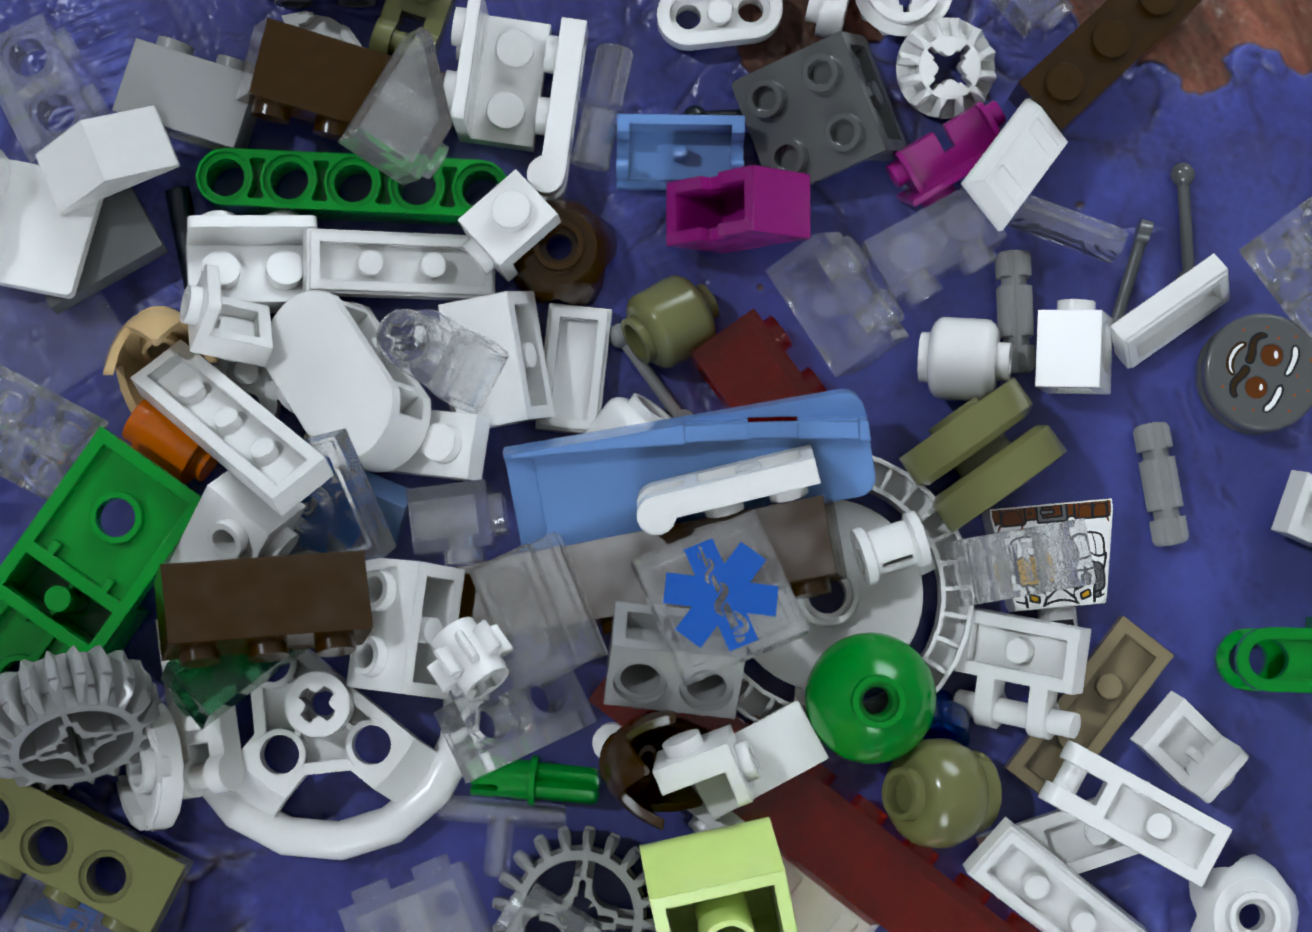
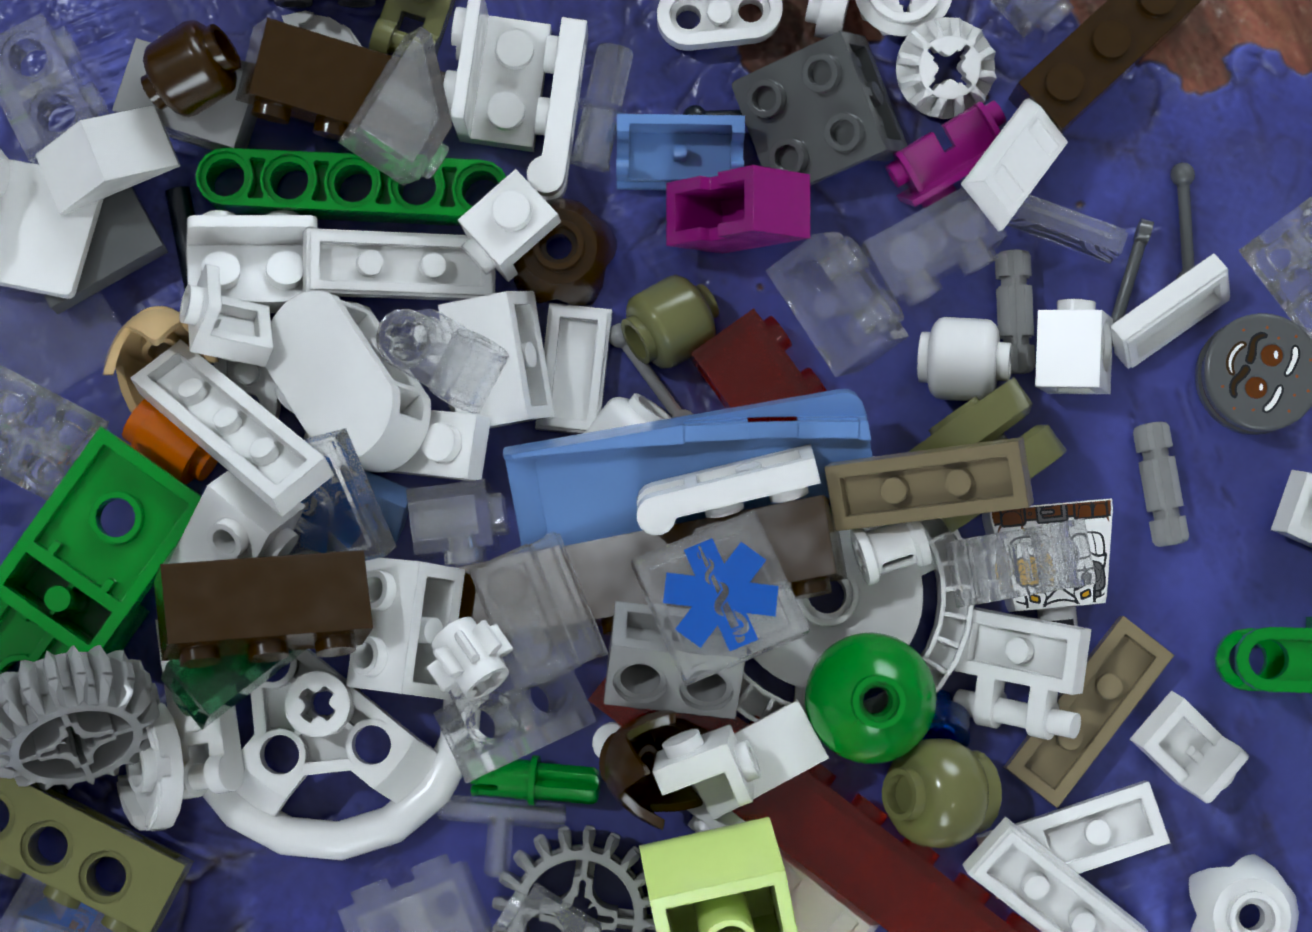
(190, 68): none -> dark brown head
(929, 484): none -> dark tan plate
(1138, 814): white plate -> none

